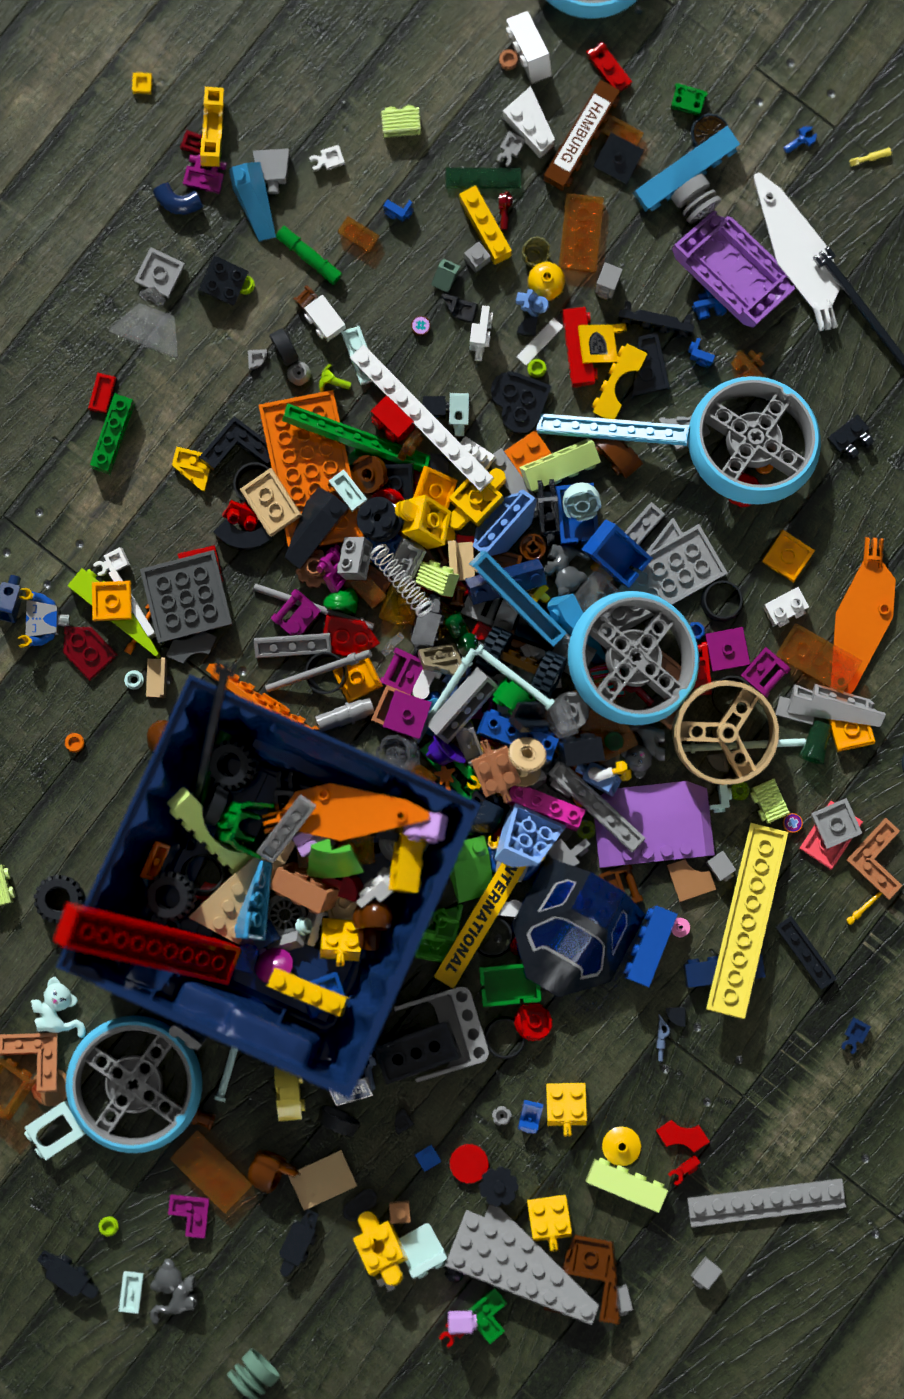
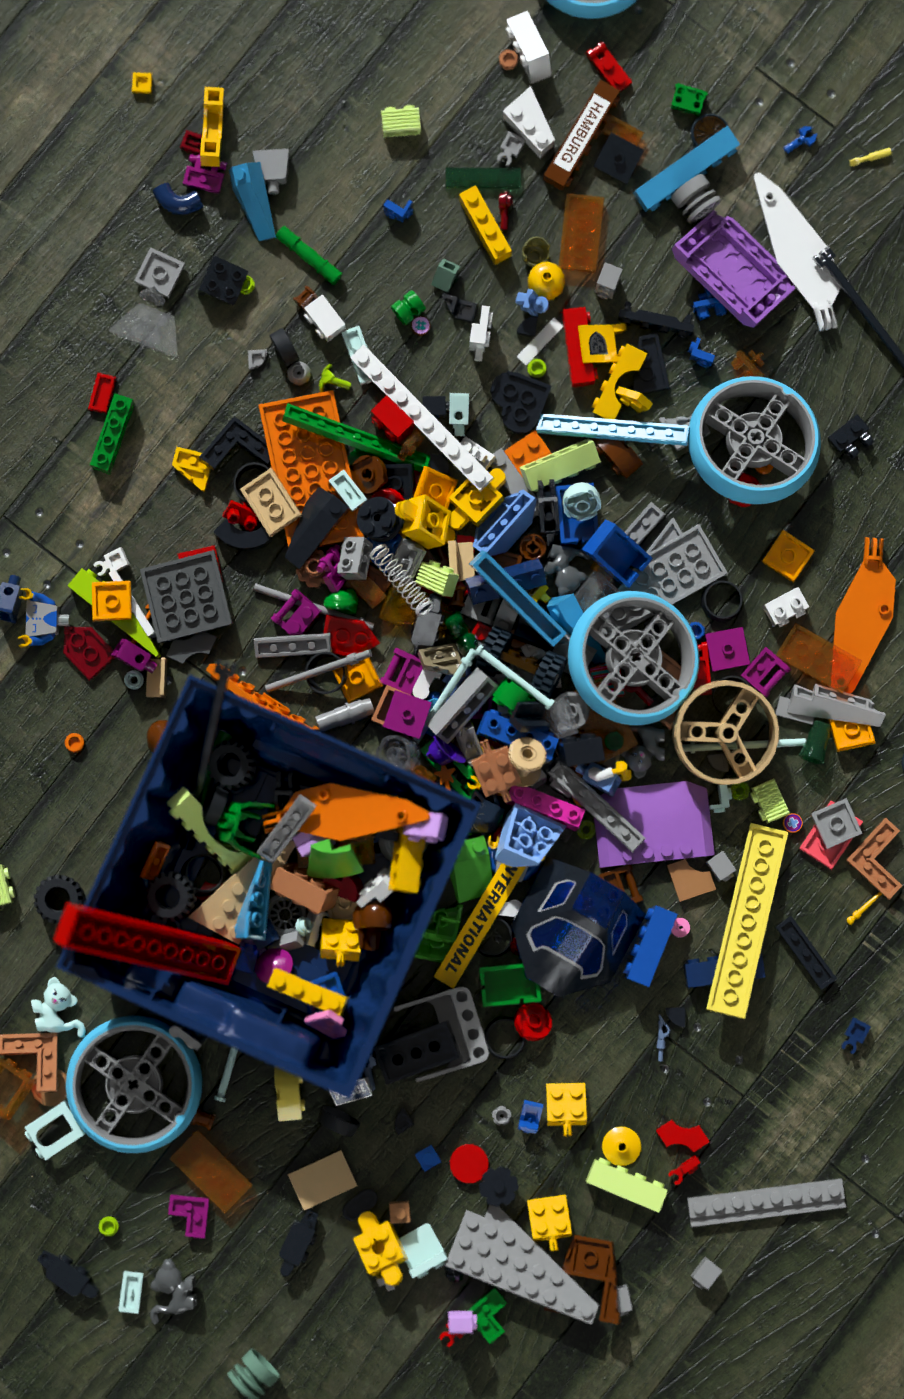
(127, 651): none -> magenta torso
(268, 1169): reddish brown piece -> none
(327, 1023): none -> bright pink tile
(330, 158): white plate -> none
(358, 234): clear orange plate -> none
(392, 643): clear tile -> none
(408, 307): none -> green wheel
(477, 257): light grey brick -> none
(562, 853): light grey brick -> none
(634, 399): none -> yellow wing

